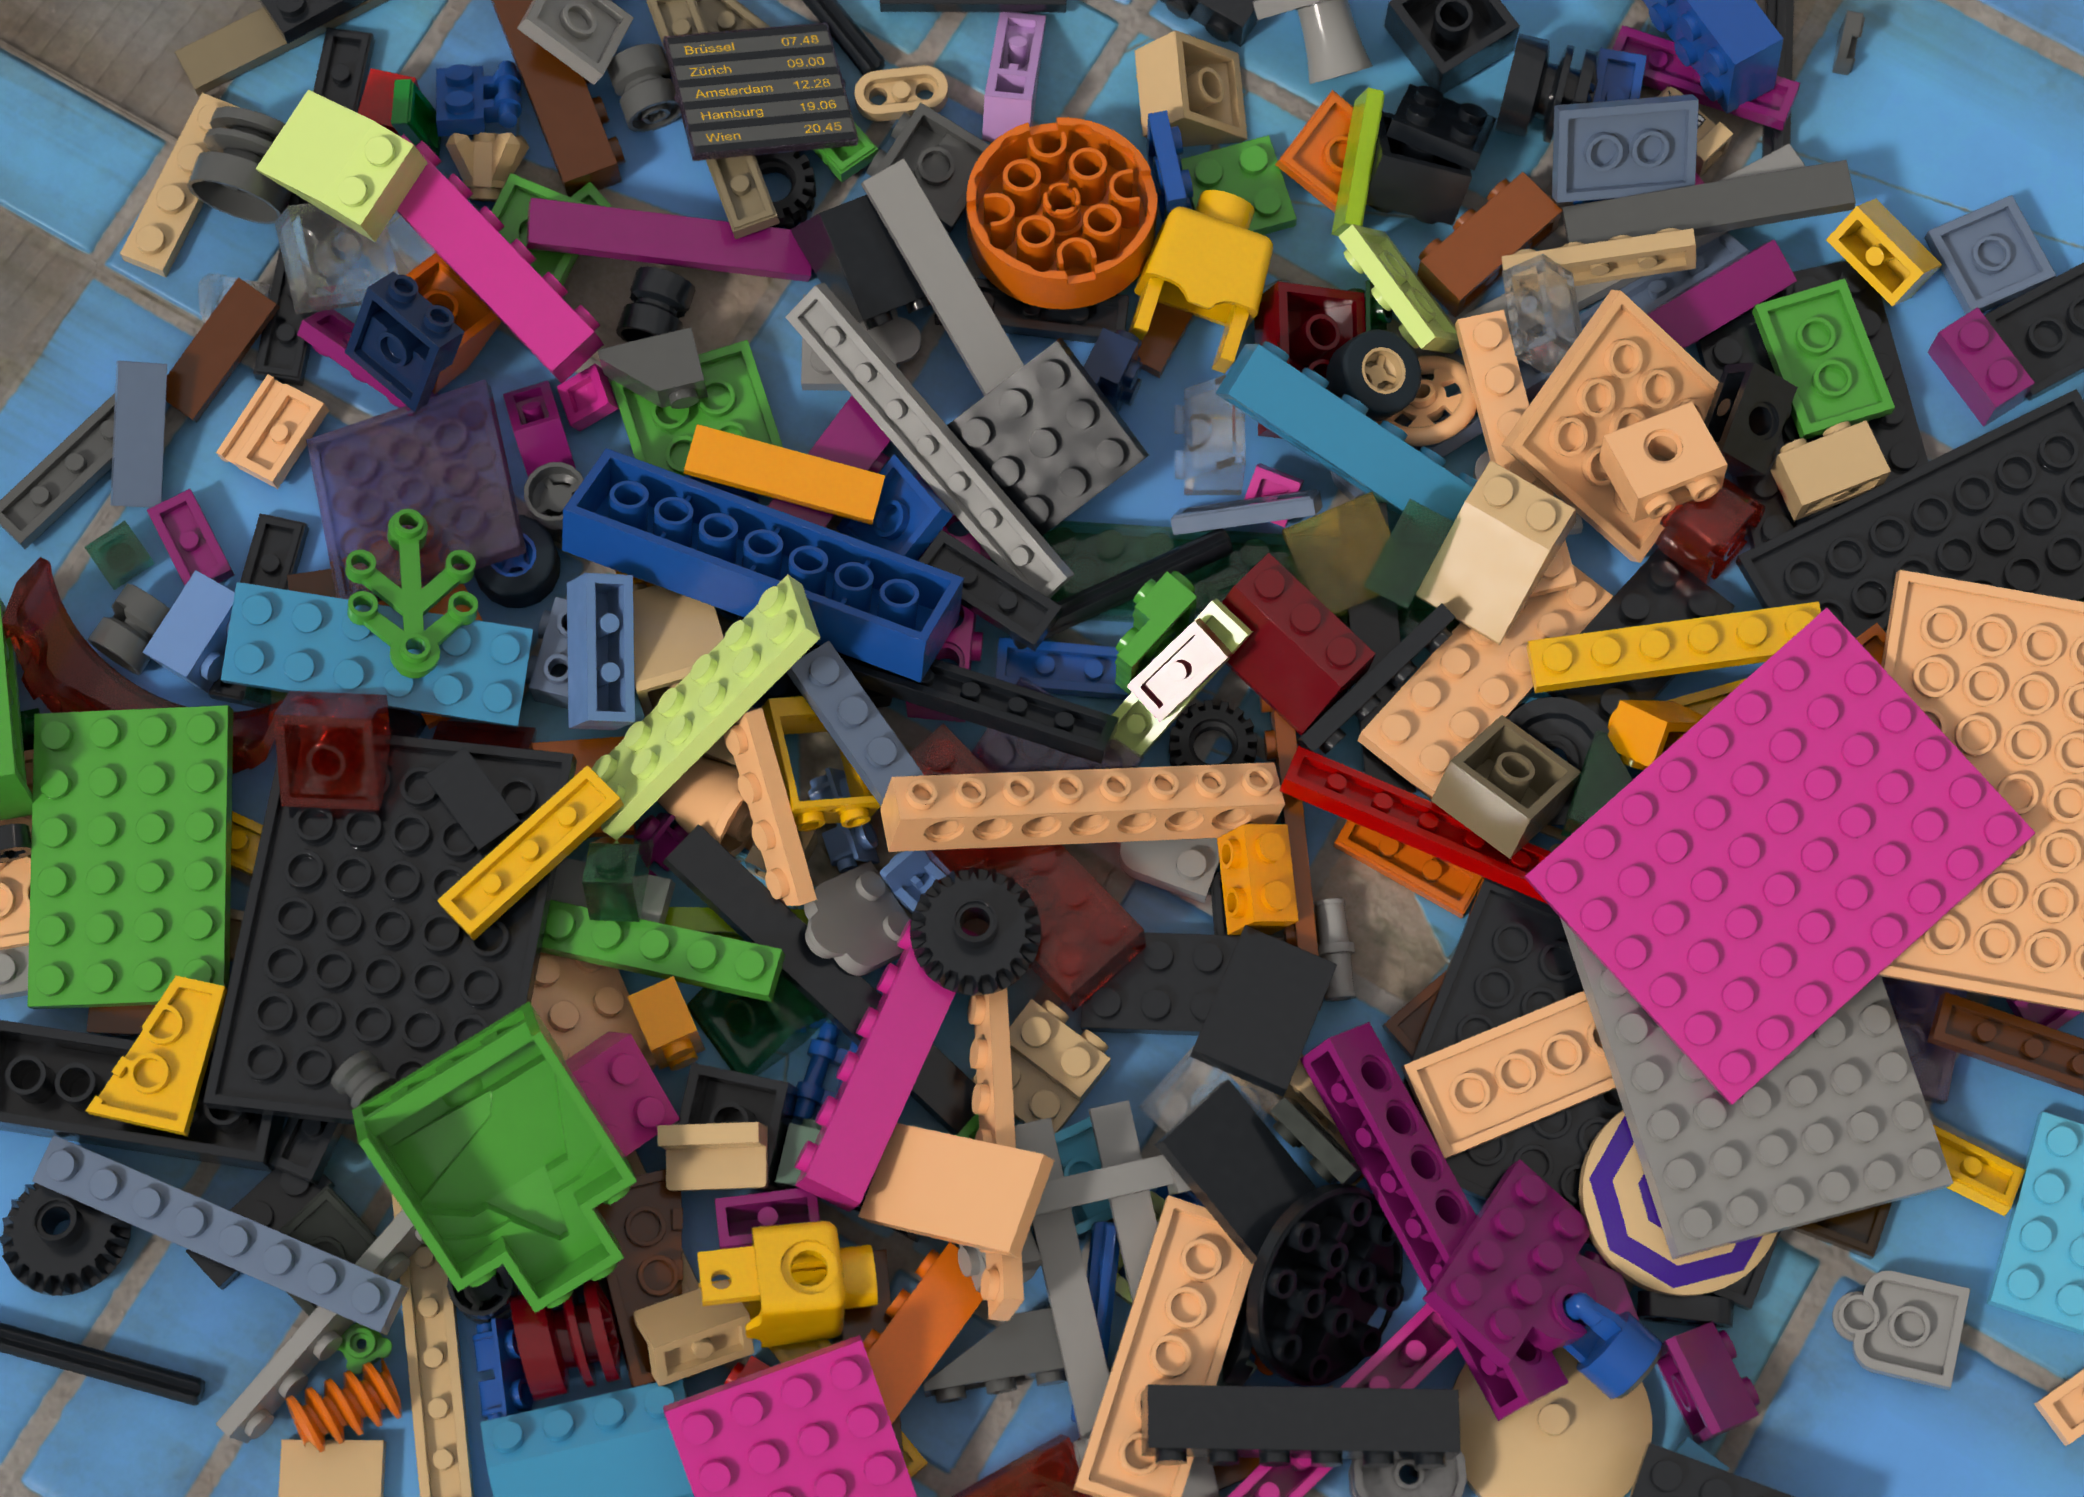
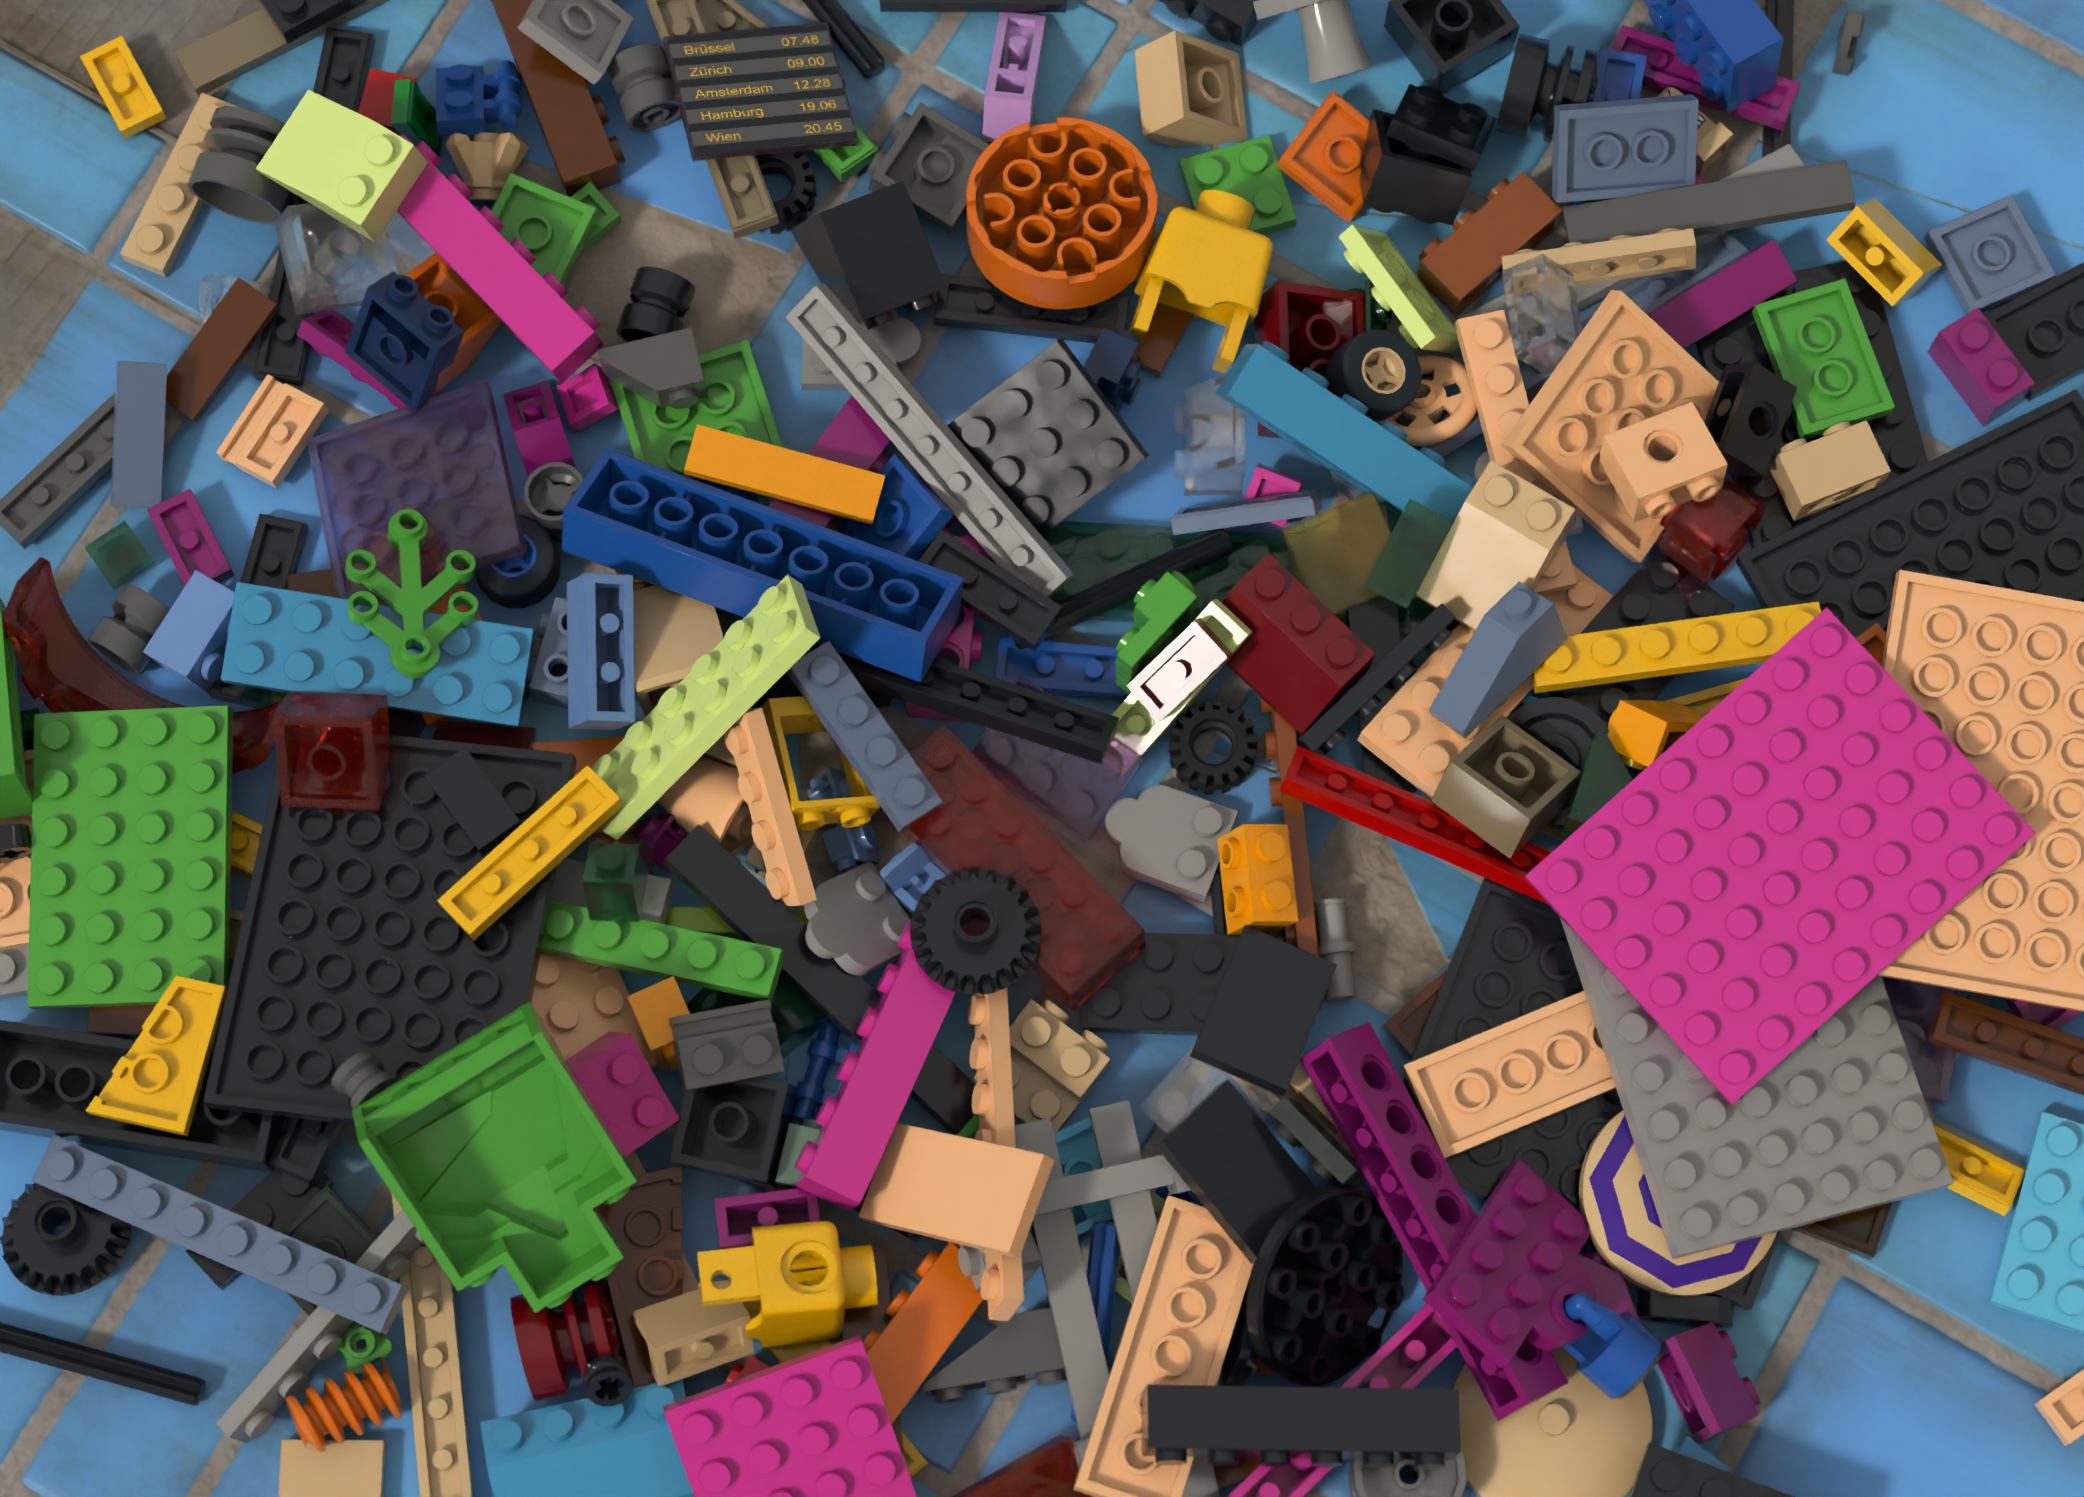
(123, 87): none -> yellow plate
(488, 1299): black wheel -> none
(498, 1351): blue hinge -> none
(608, 1393): none -> black bush
(663, 240): magenta tile -> none
(715, 1156): tan panel -> none
(726, 1045): none -> dark grey plate
(901, 90): tan plate -> none
(943, 275): light grey tile -> none
(1077, 806): light nougat brick -> none
(1163, 154): blue plate -> none
(1358, 160): lime tile -> none
(1414, 869): orange tile -> none
(1498, 658): none -> sand blue slope
(1904, 1327): light grey plate -> none

